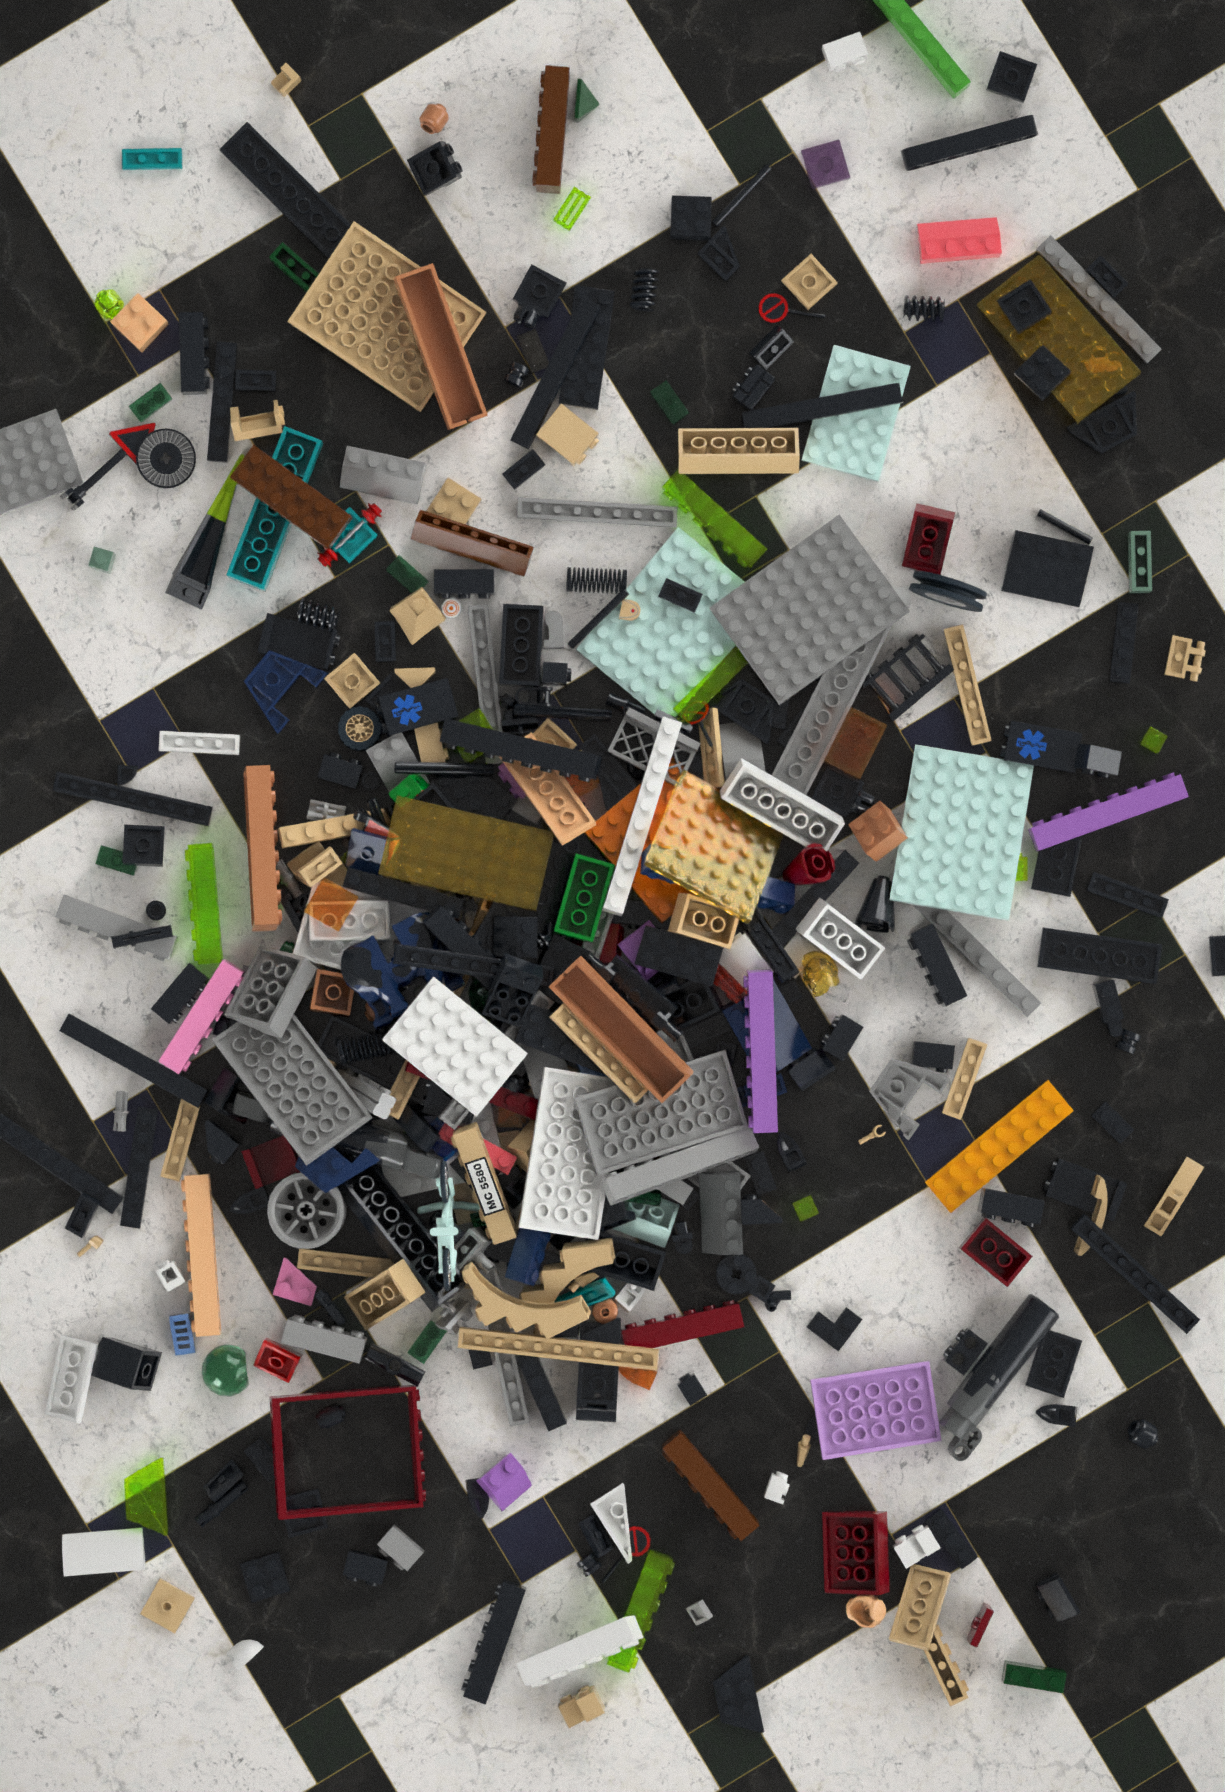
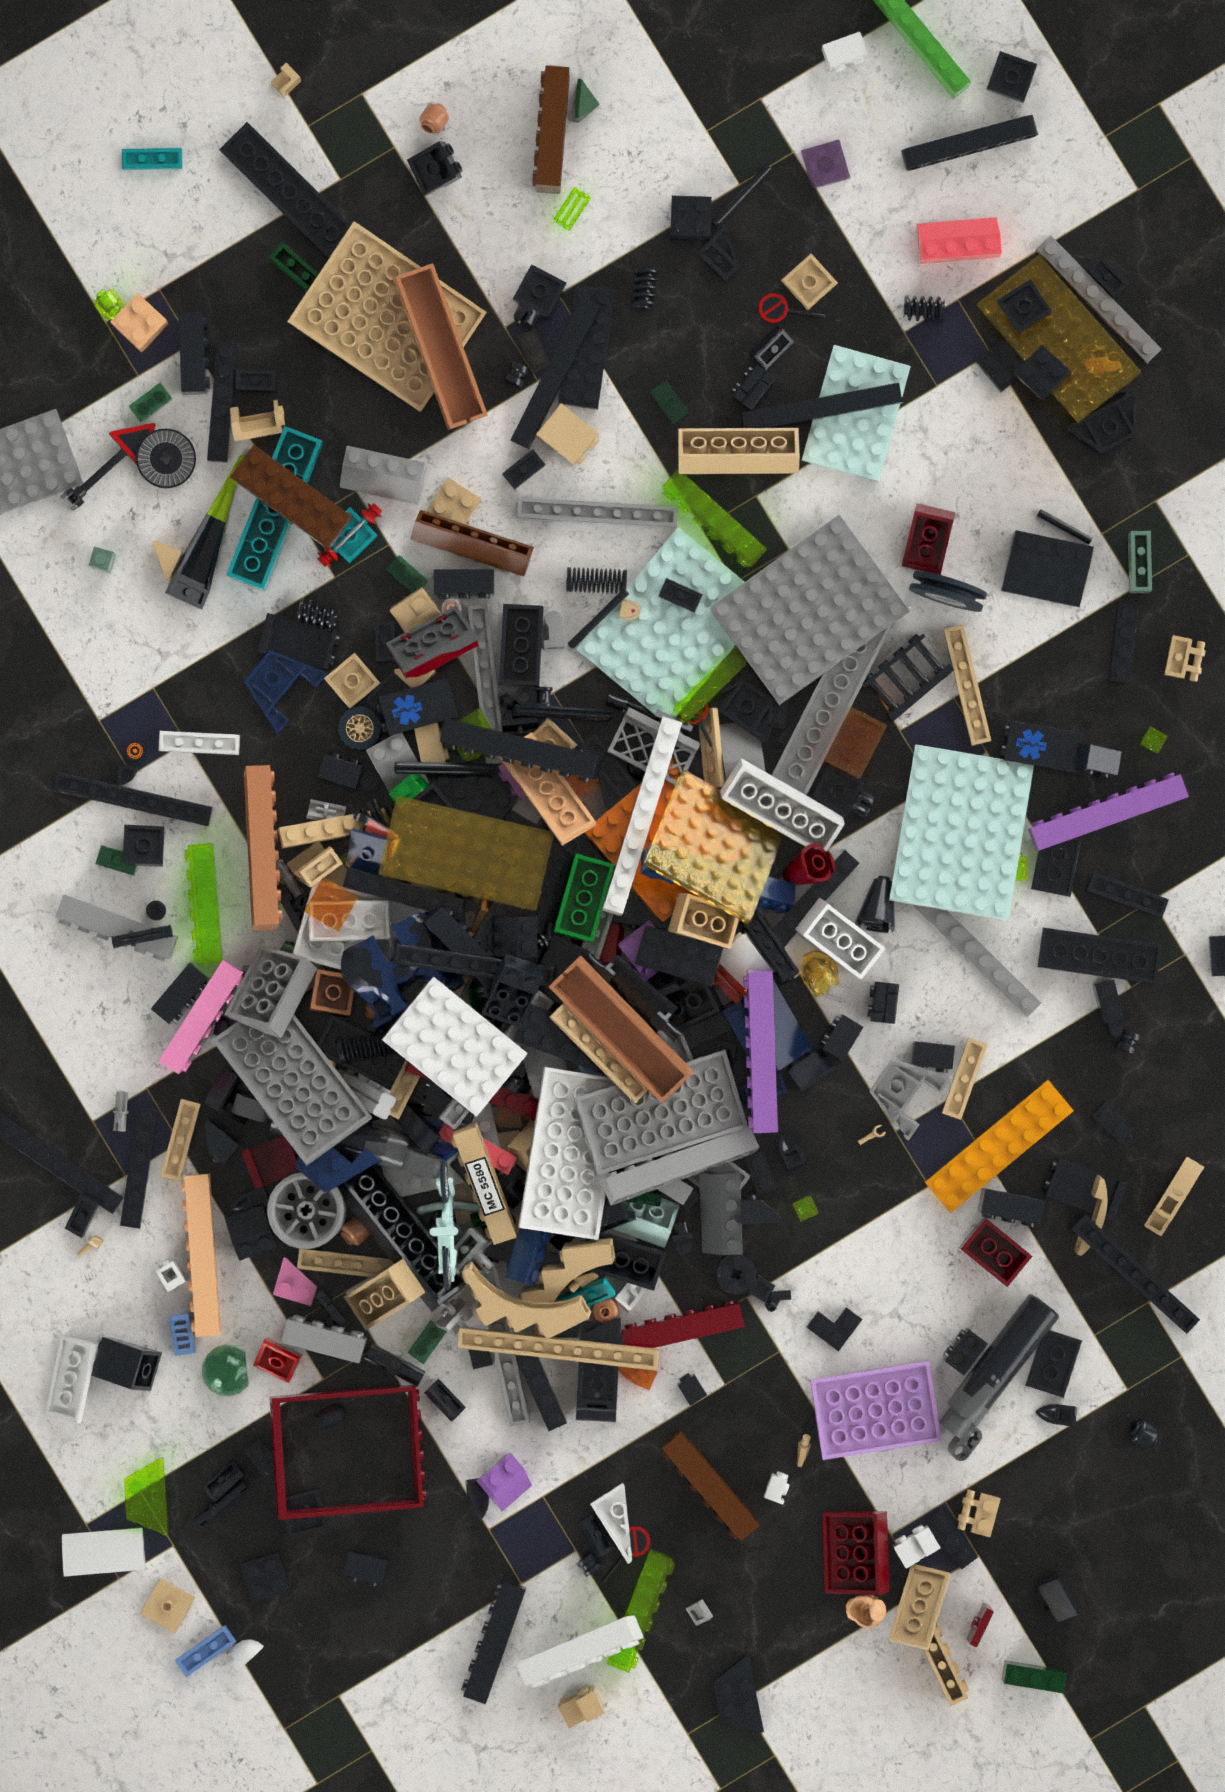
(133, 1060): black tile -> none
(135, 751): none -> black tile
(168, 558): none -> tan slope
(205, 1650): none -> medium blue plate
(250, 1232): none -> black slope
(354, 1231): none -> nougat head
(400, 1548): light grey brick -> none
(432, 643): none -> dark grey piece
(444, 1400): none -> black plate
(556, 674): black brick -> none
(878, 831): nougat brick -> none
(883, 1003): none -> black brick
(937, 965): black brick -> none
(984, 1515): none -> tan plate
(1001, 364): none -> black plate

